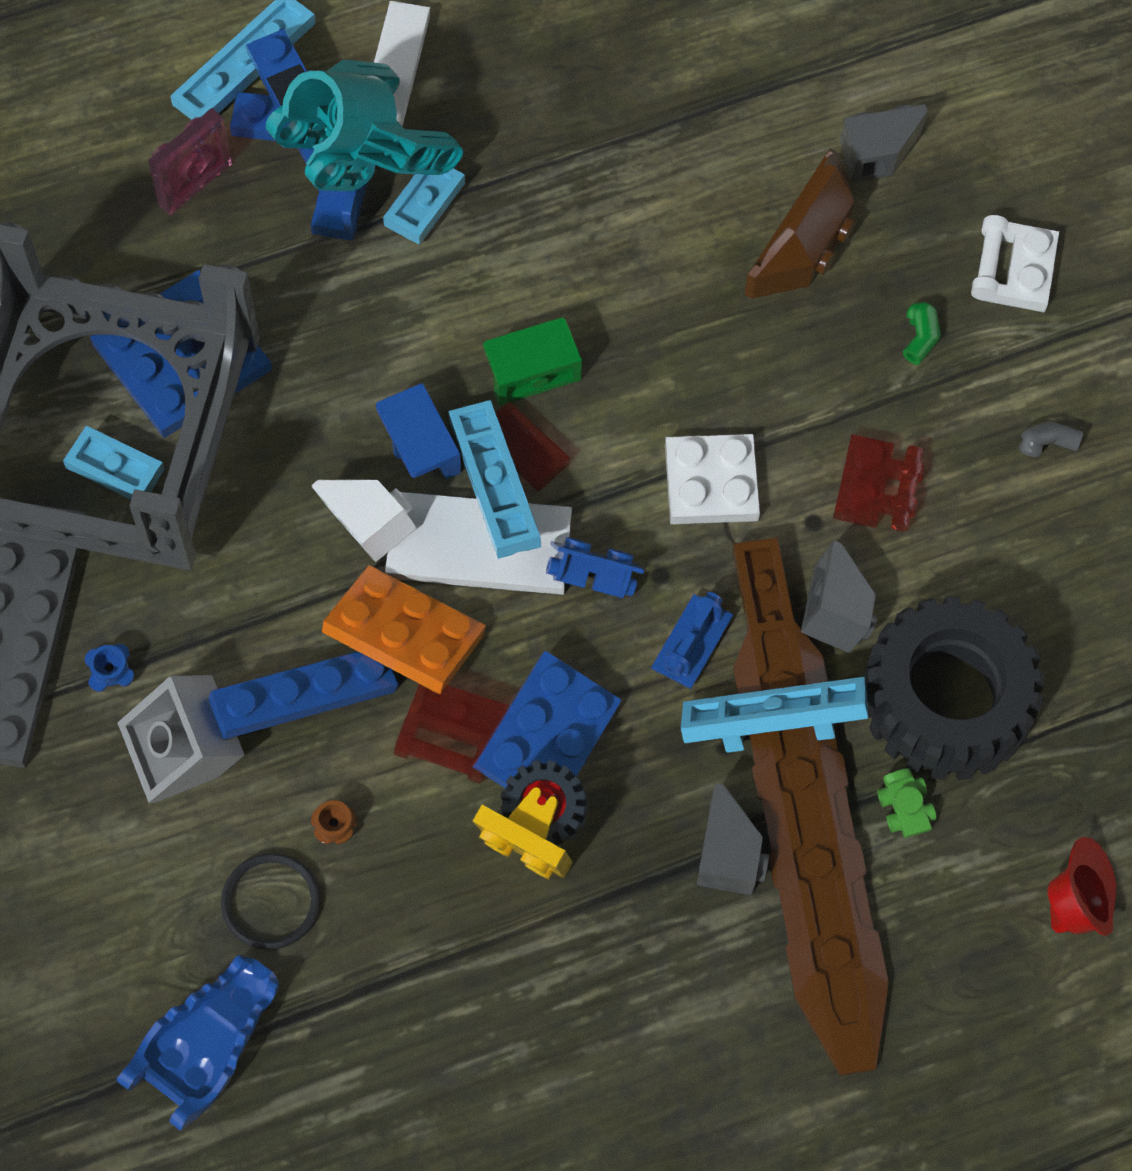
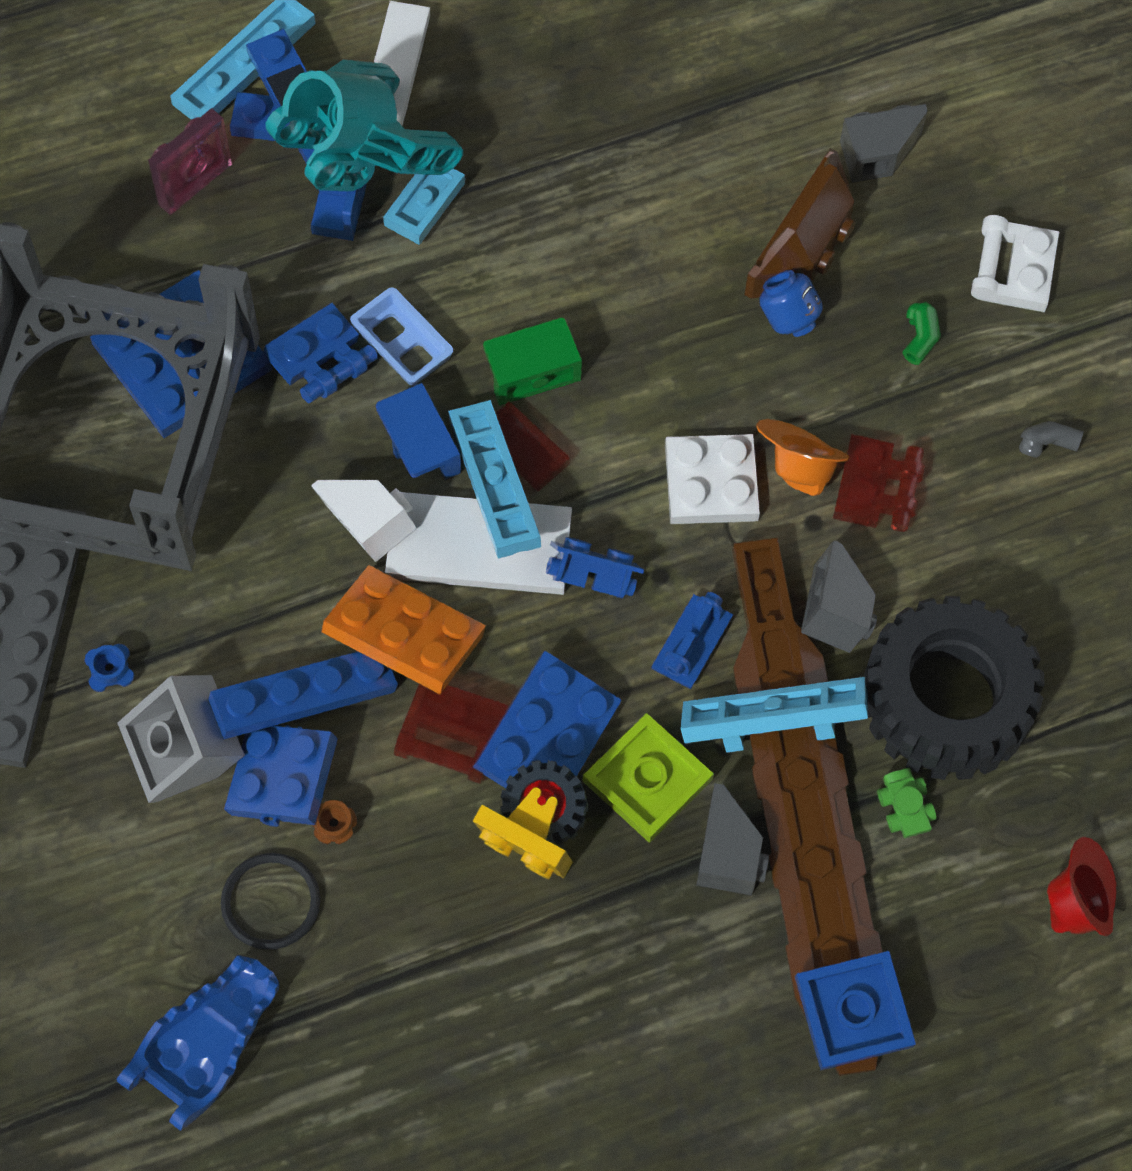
(112, 463): medium azure plate -> none
(281, 775): none -> blue plate
(313, 343): none -> blue plate
(416, 333): none -> light blue piece
(648, 777): none -> lime plate
(791, 303): none -> blue head
(800, 456): none -> orange piece
(855, 1010): none -> blue plate

